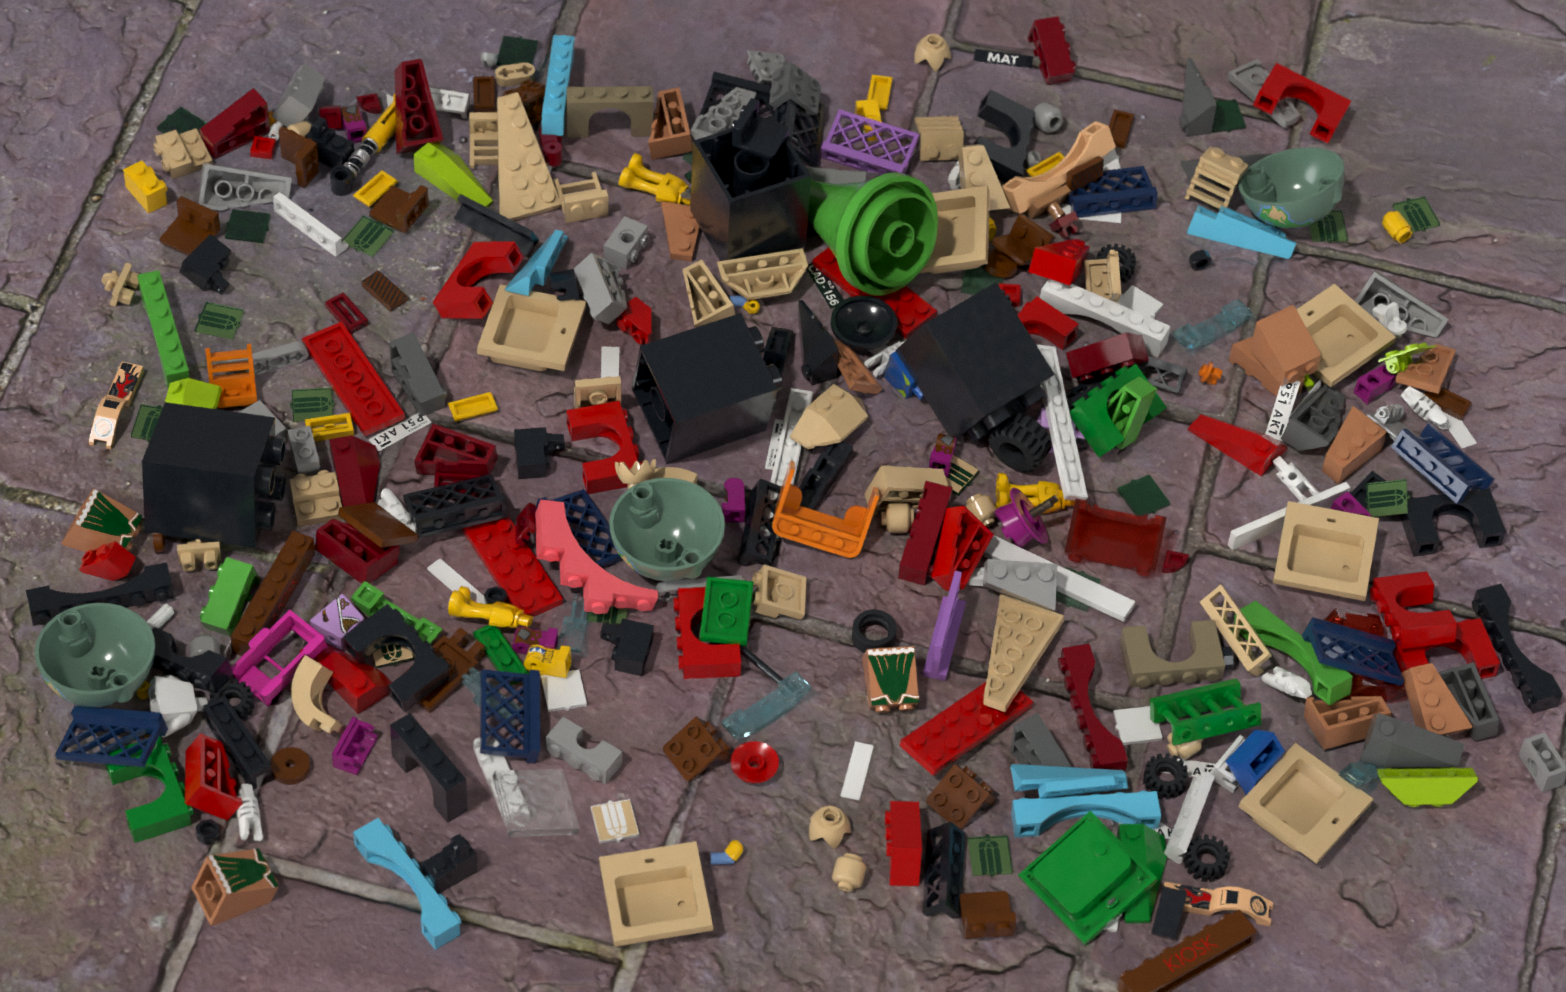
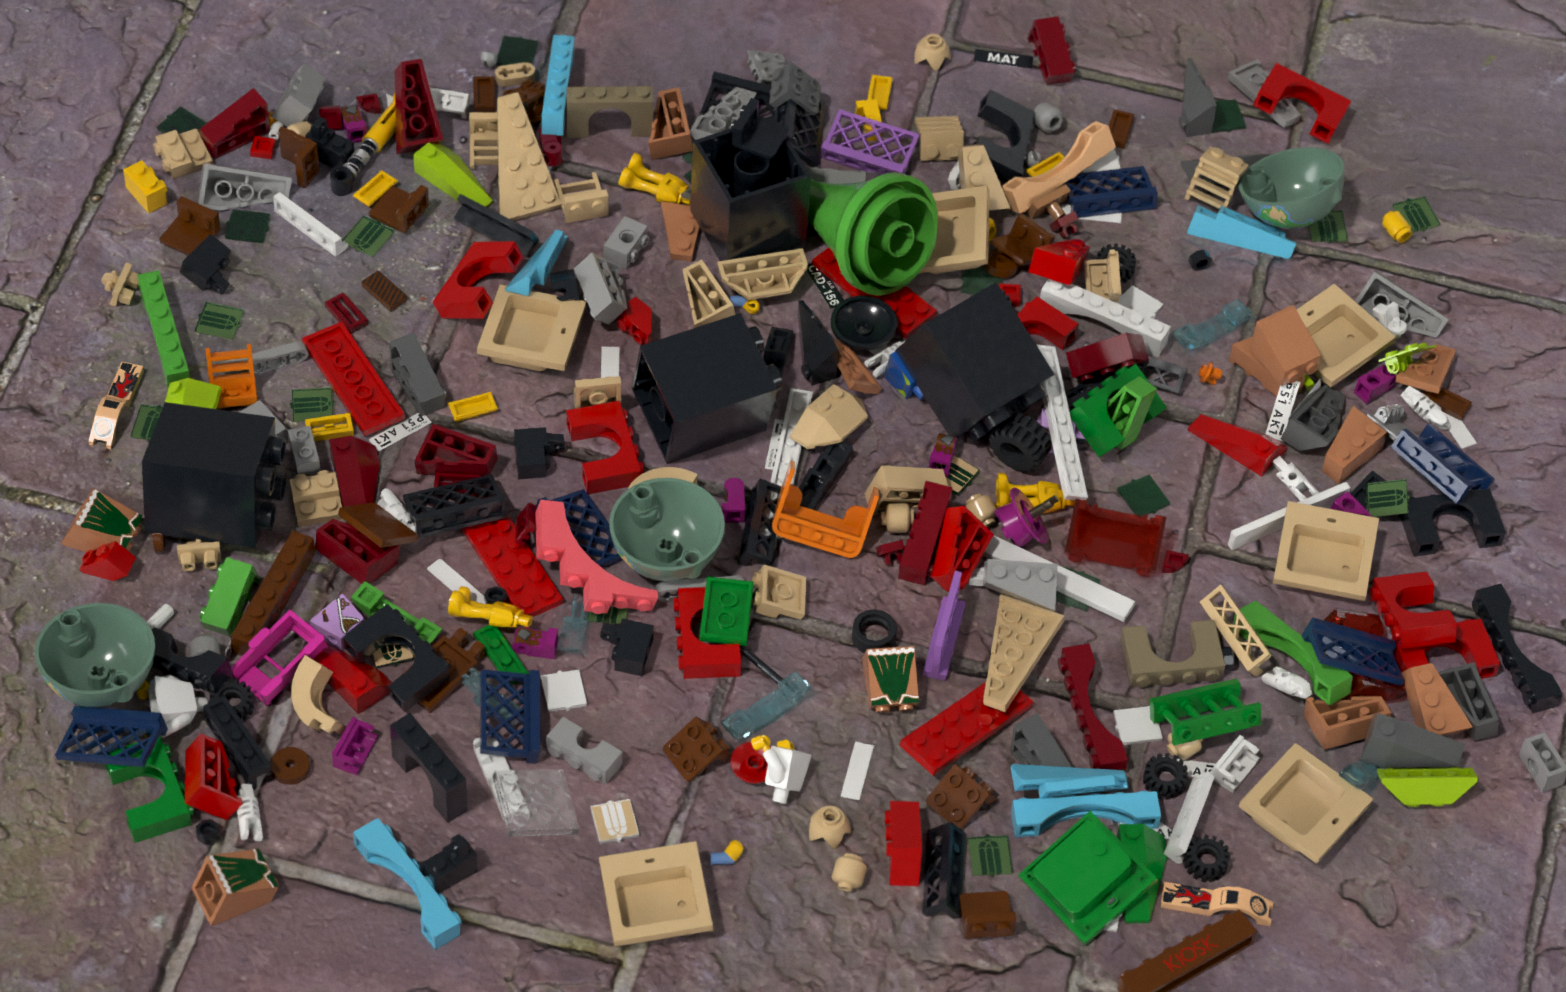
(148, 587): black arch -> none
(549, 661): yellow leg -> none
(637, 473): tan piece -> none
(785, 766): none -> white torso
(891, 549): none -> dark red tile
(1085, 173): reddish brown tile -> none
(1169, 913): black tile -> none
(1255, 758): blue slope -> none

